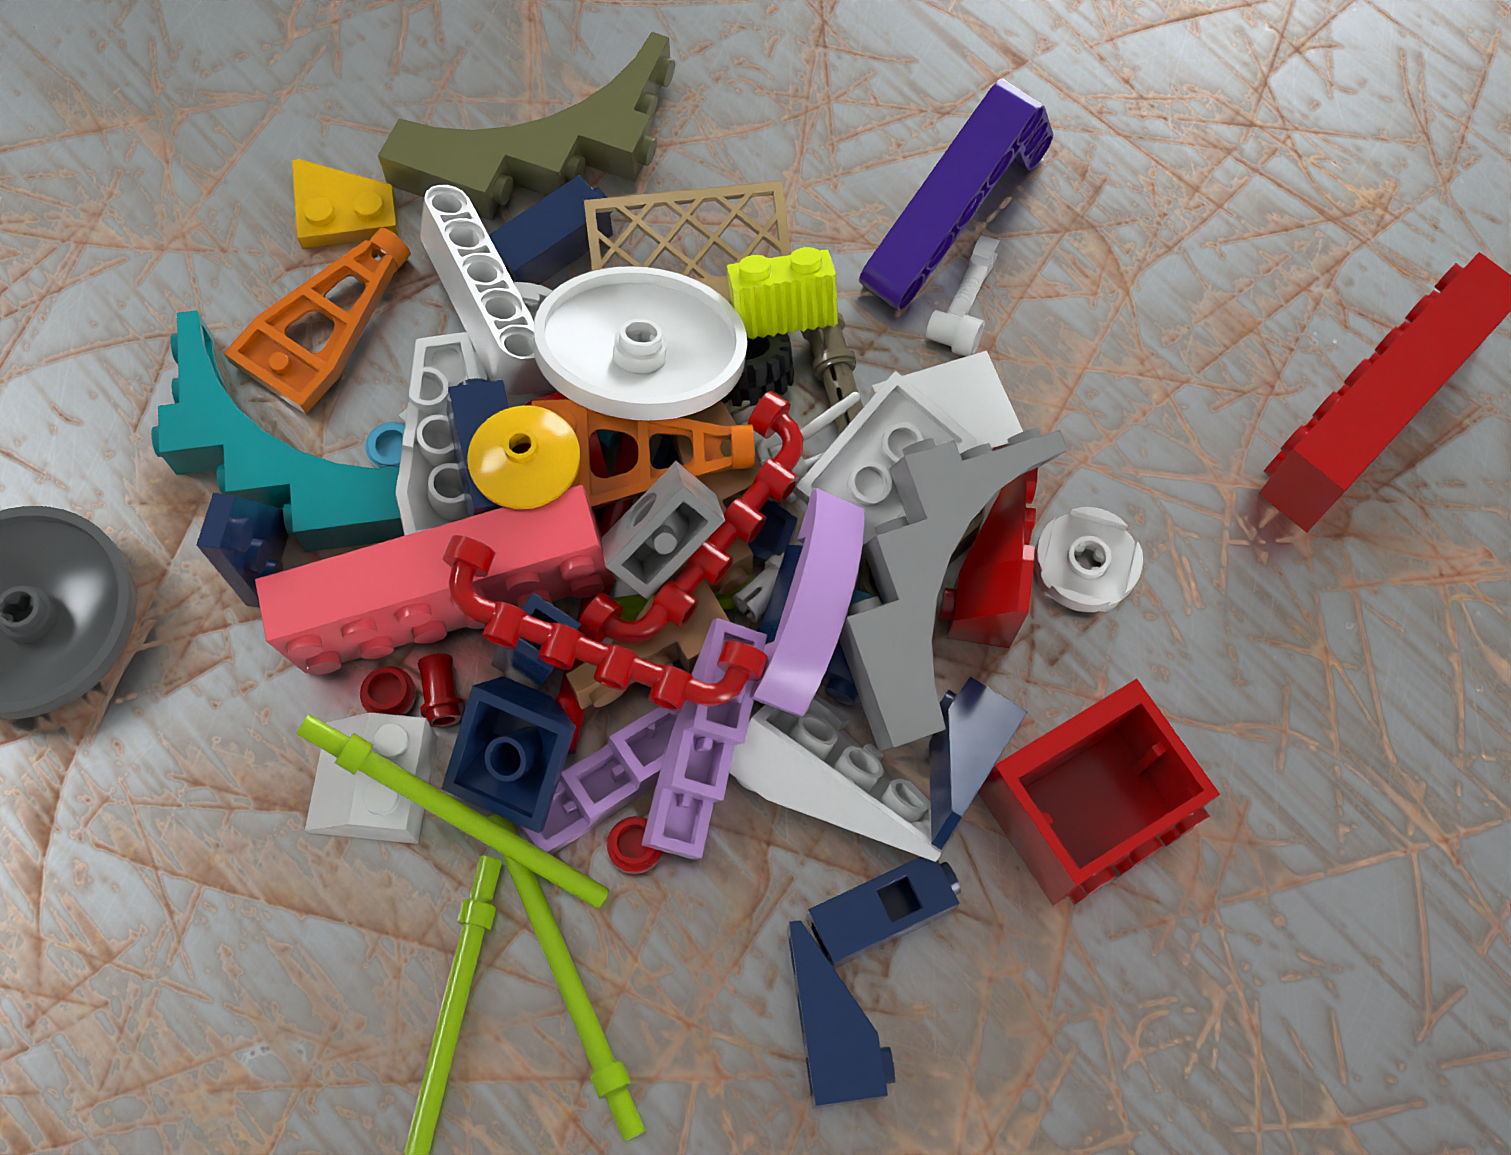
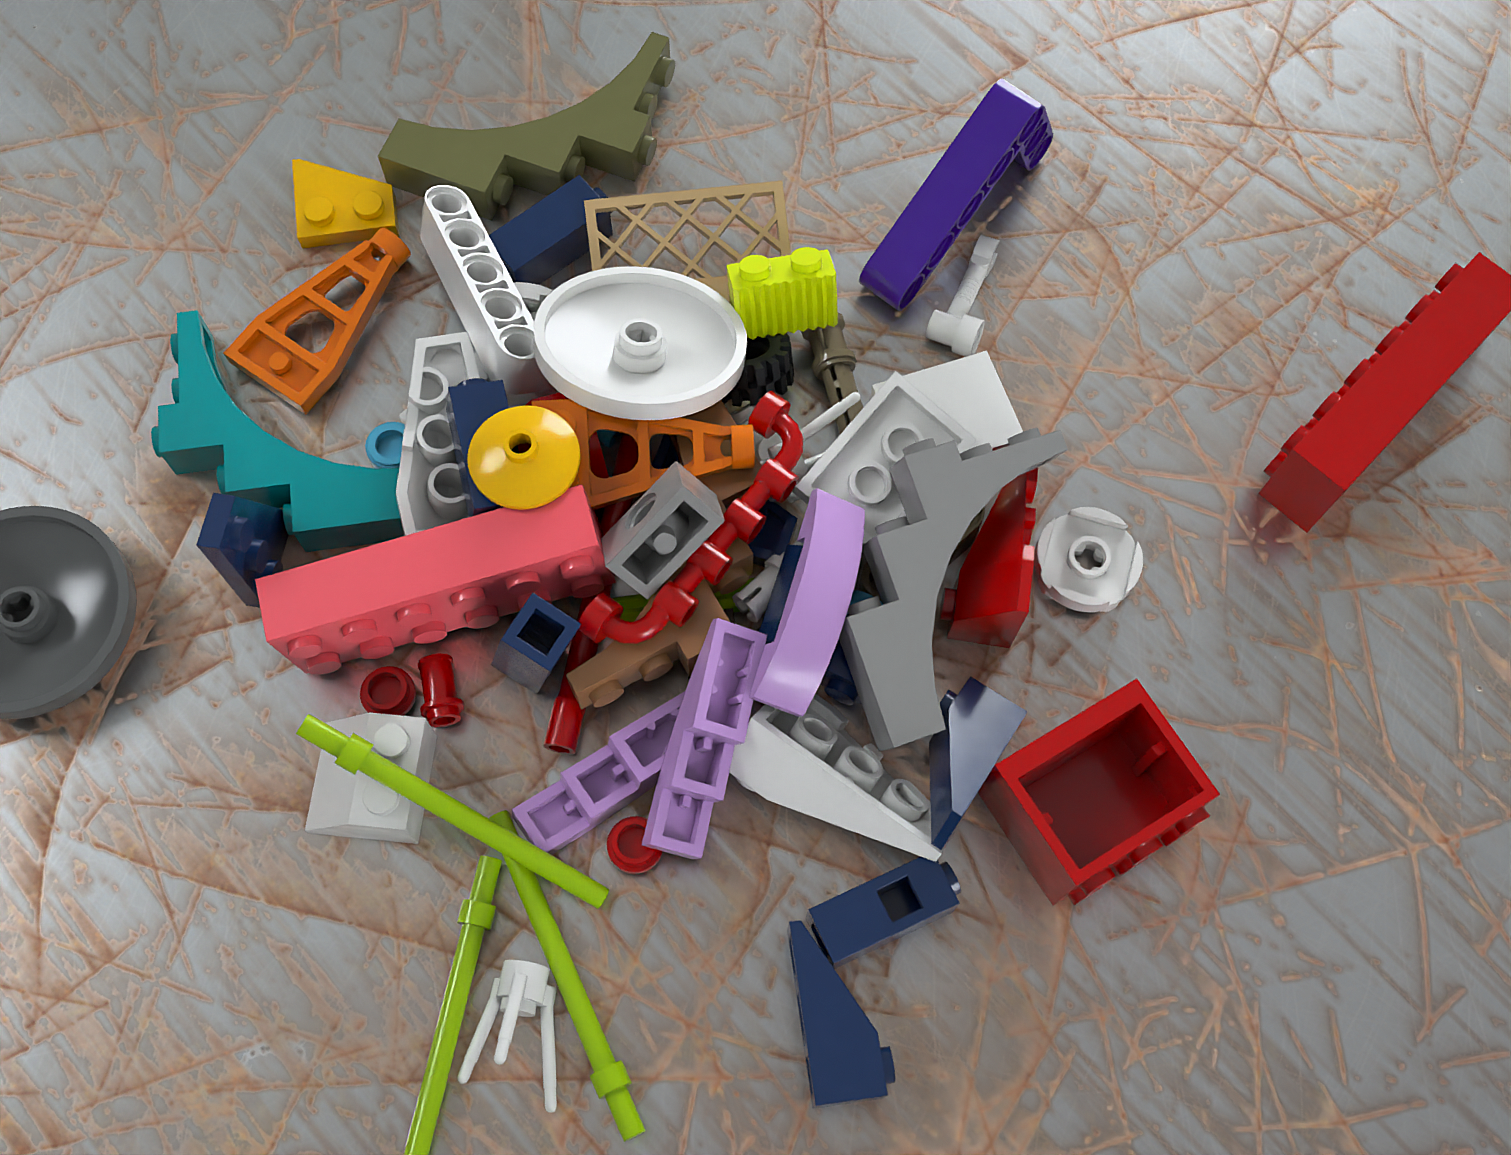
(510, 751): dark blue slope -> none
(517, 994): none -> white plant
(563, 644): red bar -> none

